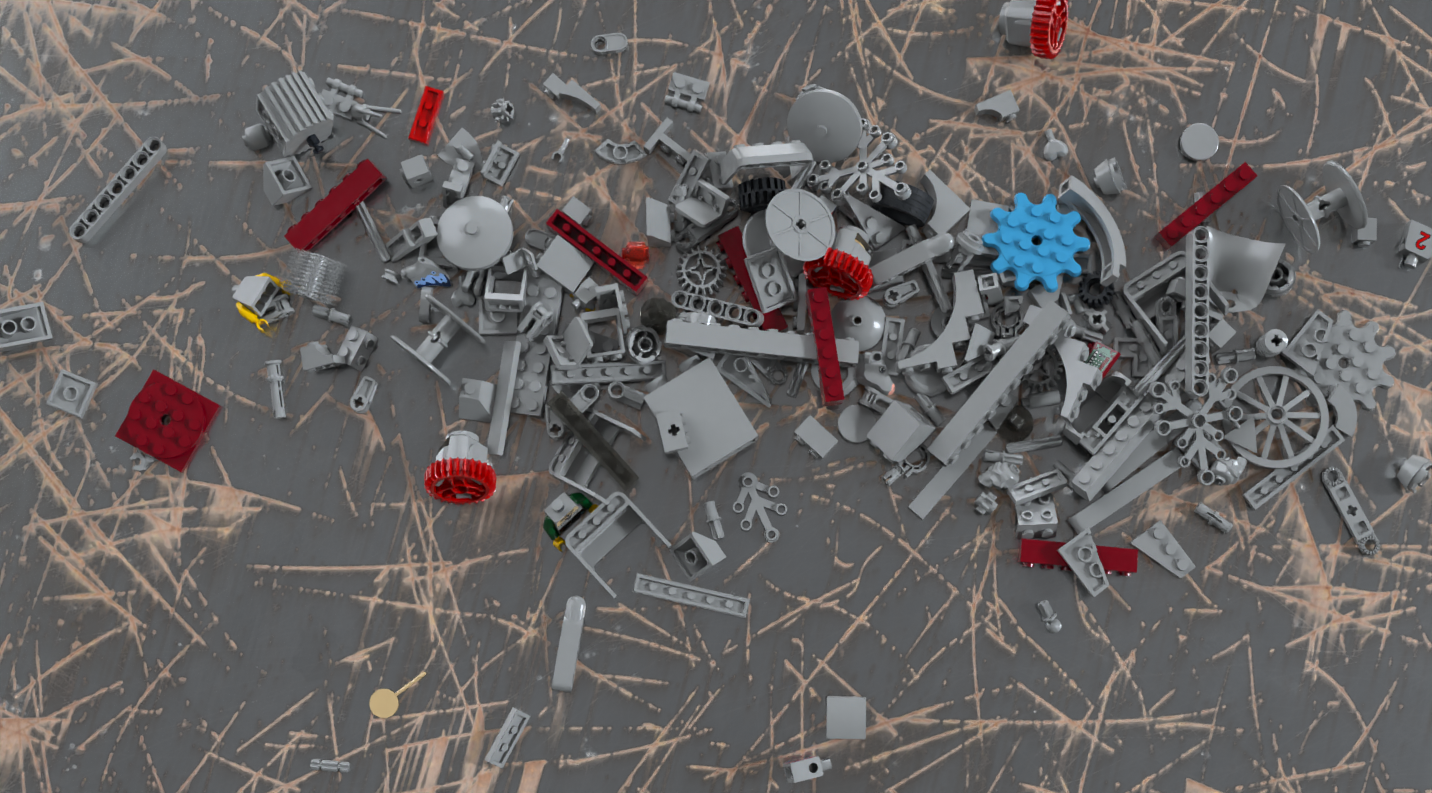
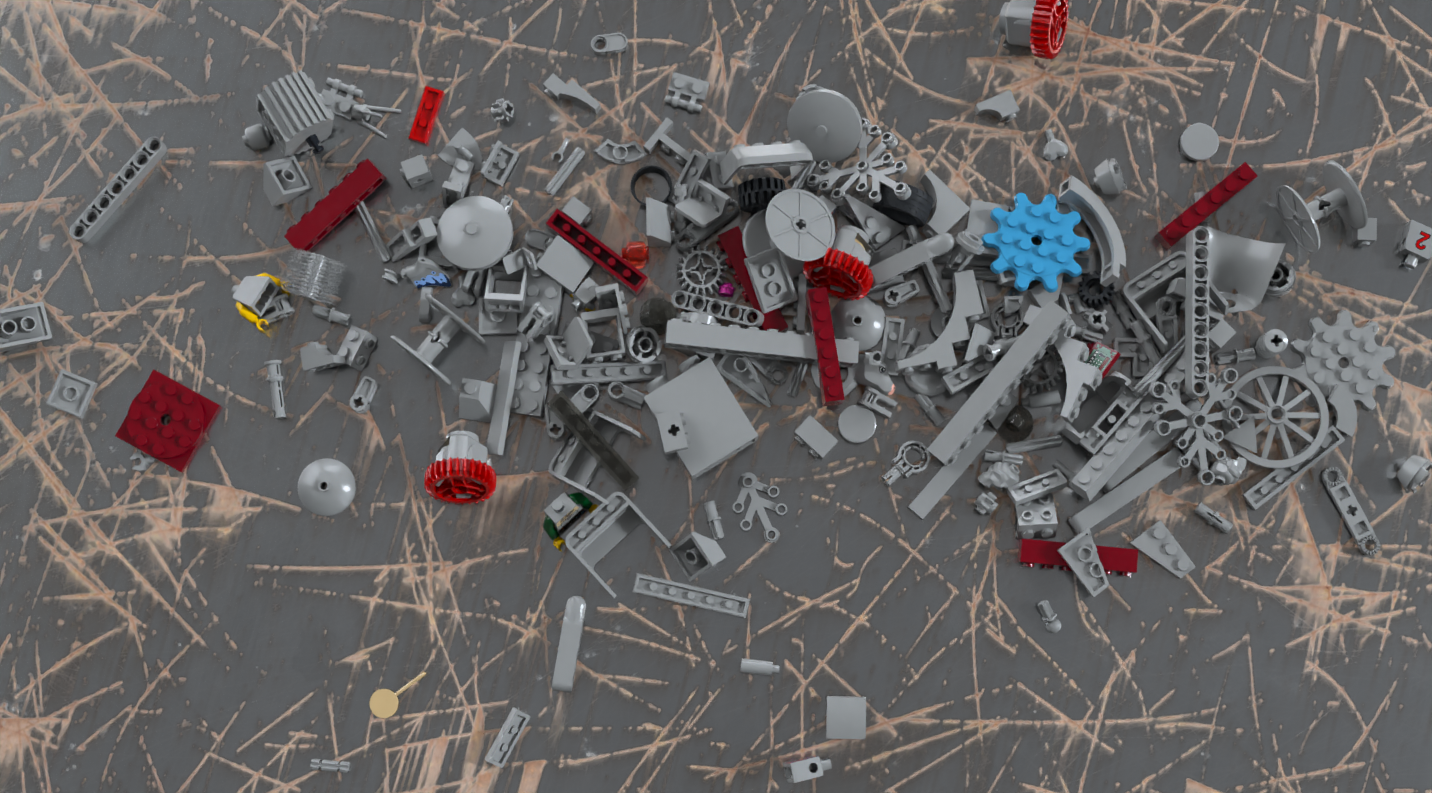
(339, 489): none -> light grey dish
(565, 171): none -> light grey axle
(647, 169): none -> black tyre
(726, 290): none -> dark pink plate
(758, 667): none -> light grey cylinder
(900, 431): light grey slope -> none
(991, 286): light grey leg -> none
(1309, 343): light grey wing -> none

